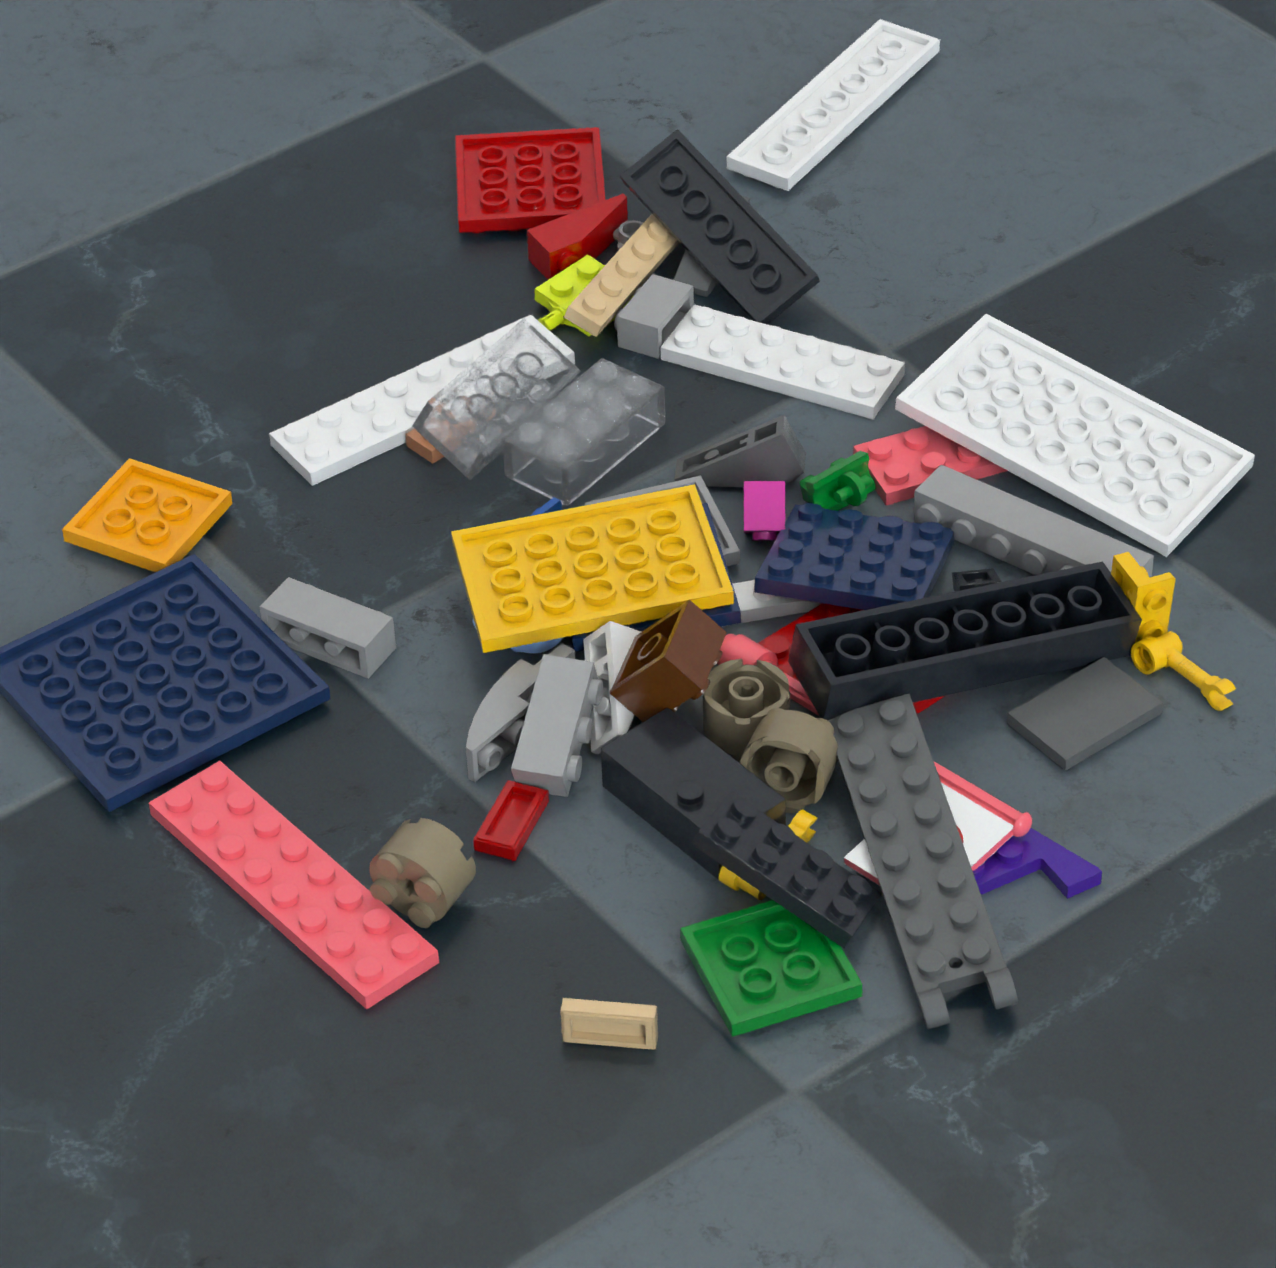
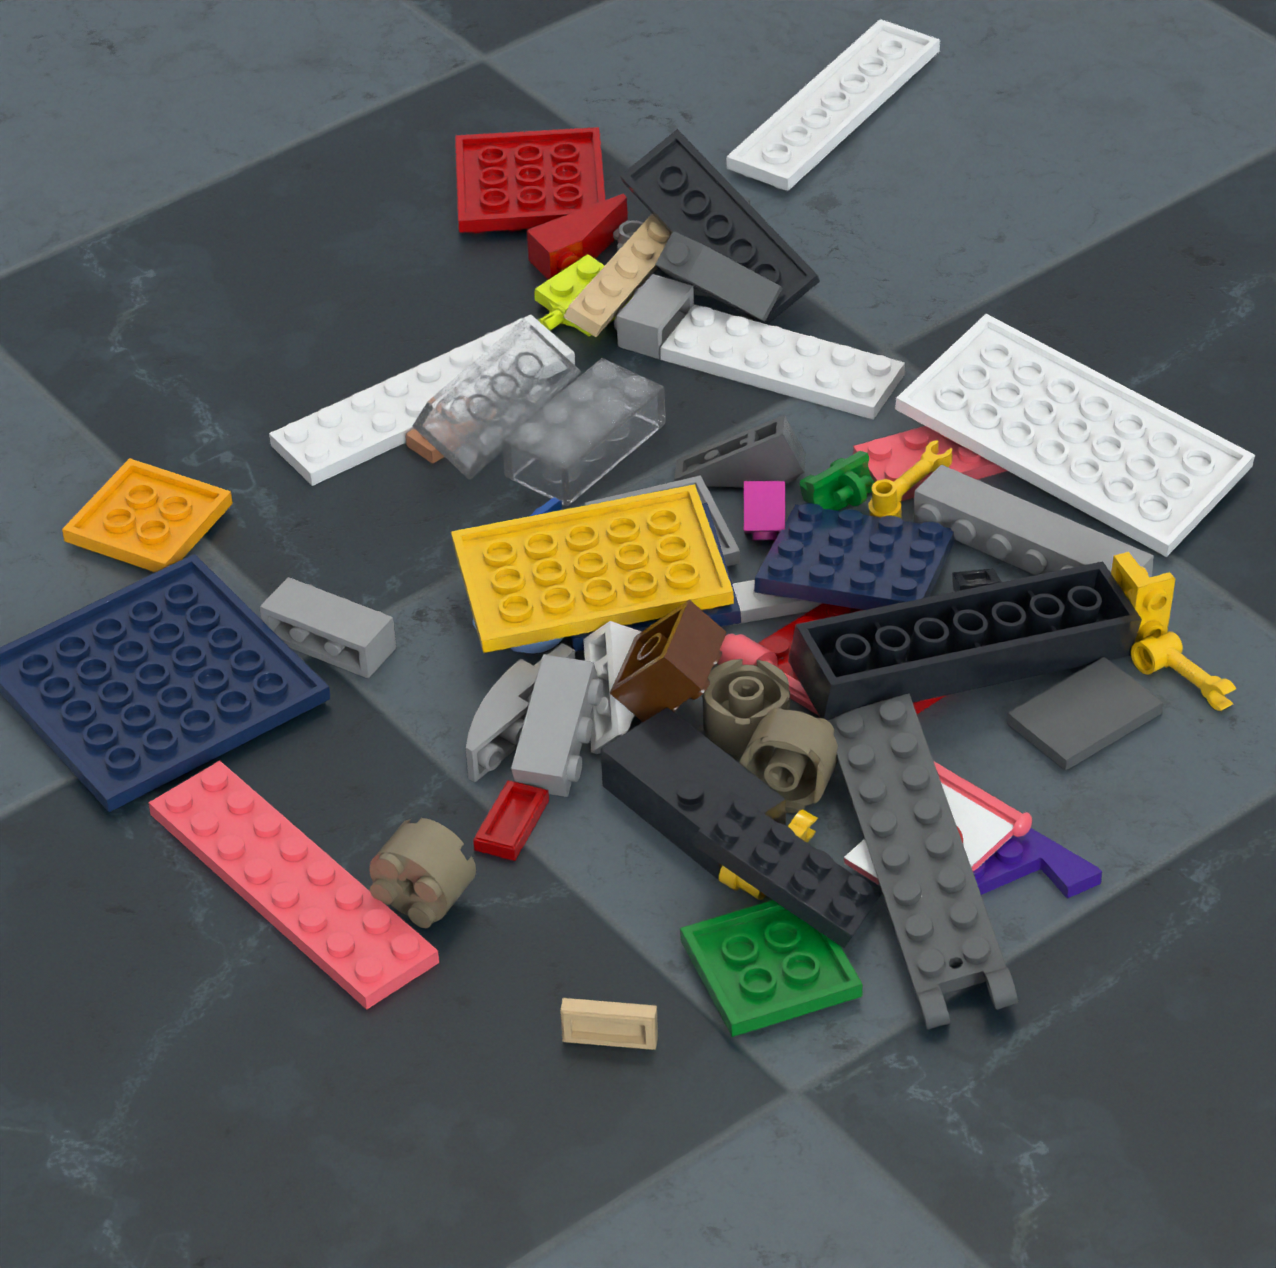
(718, 276): none -> dark grey slope
(888, 494): none -> yellow brick

